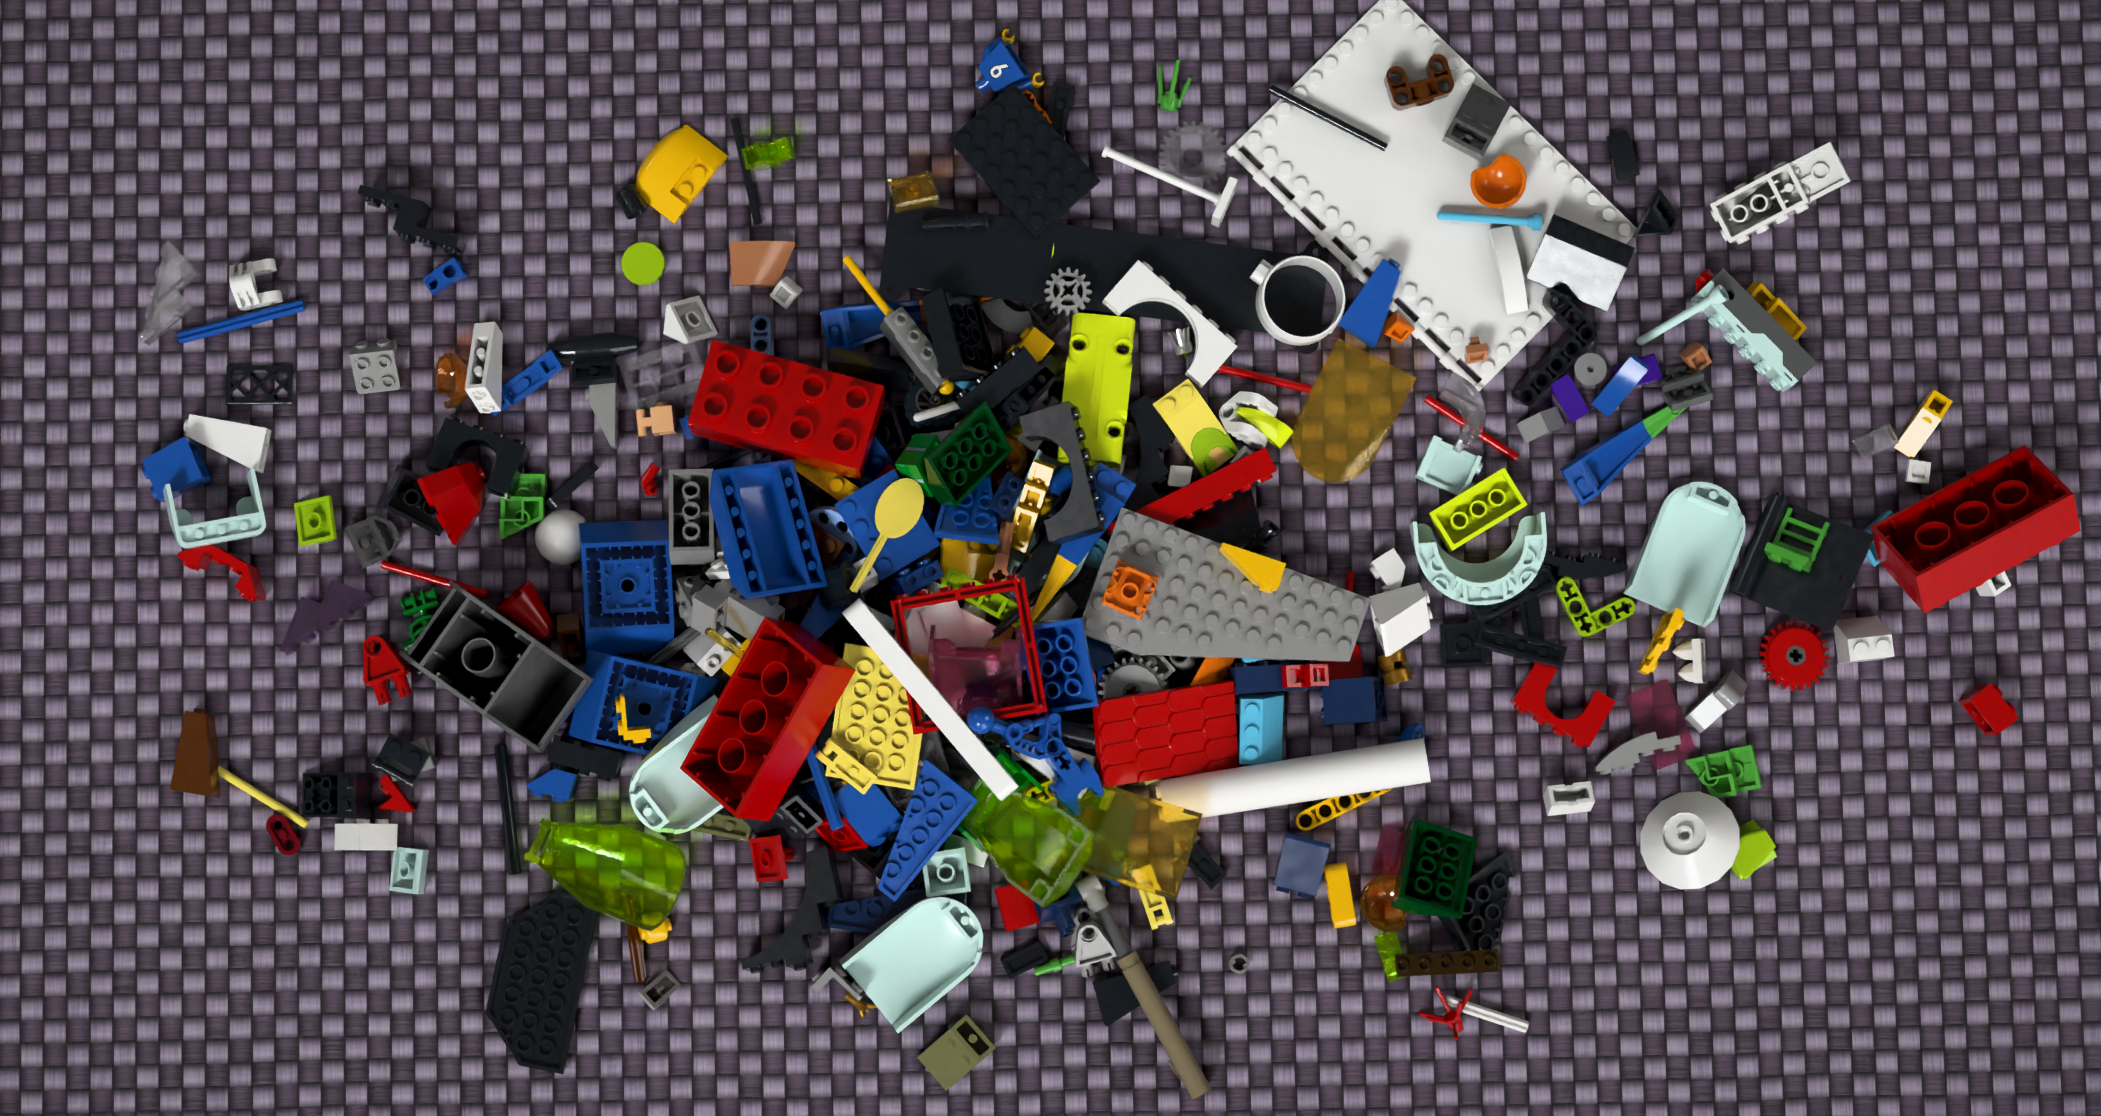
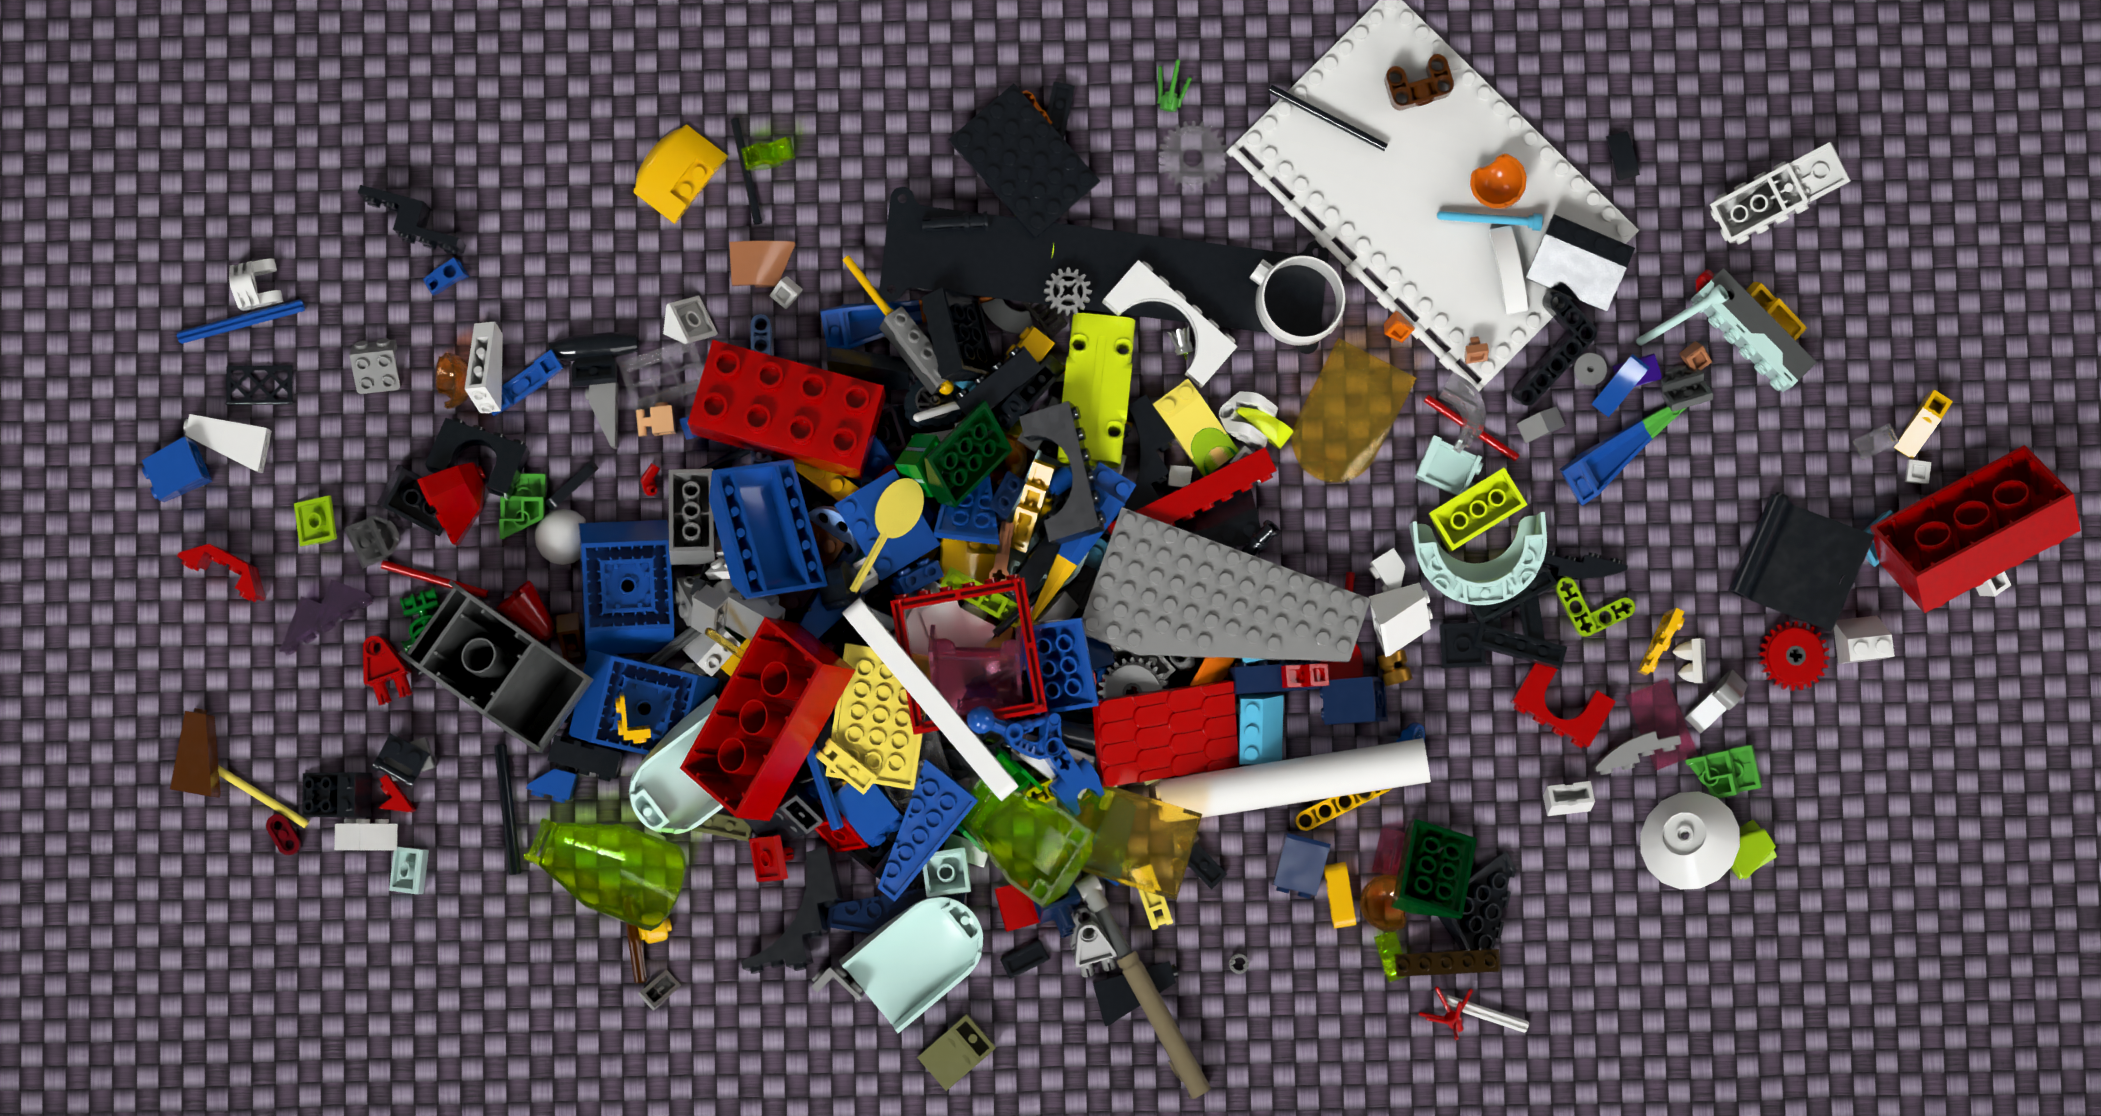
(167, 302): clear slope -> none
(248, 522): light aqua windscreen -> none
(541, 980): black plate -> none
(630, 201): black piece -> none
(643, 263): lime tile -> none
(860, 1005): pearl gold bar -> none
(913, 192): clear yellow slope -> none
(1003, 67): blue torso -> none
(1054, 965): bright green bar -> none
(1130, 589): orange slope -> none
(1220, 200): white tile -> none
(1255, 567): yellow slope -> none
(1269, 379): red piece -> none
(1372, 305): blue slope -> none
(1476, 122): flat silver slope -> none
(1569, 398): dark purple slope -> none
(1657, 218): black slope -> none
(1689, 552): light aqua windscreen -> none
(1795, 557): bright green plate -> none
(1989, 709): red brick -> none

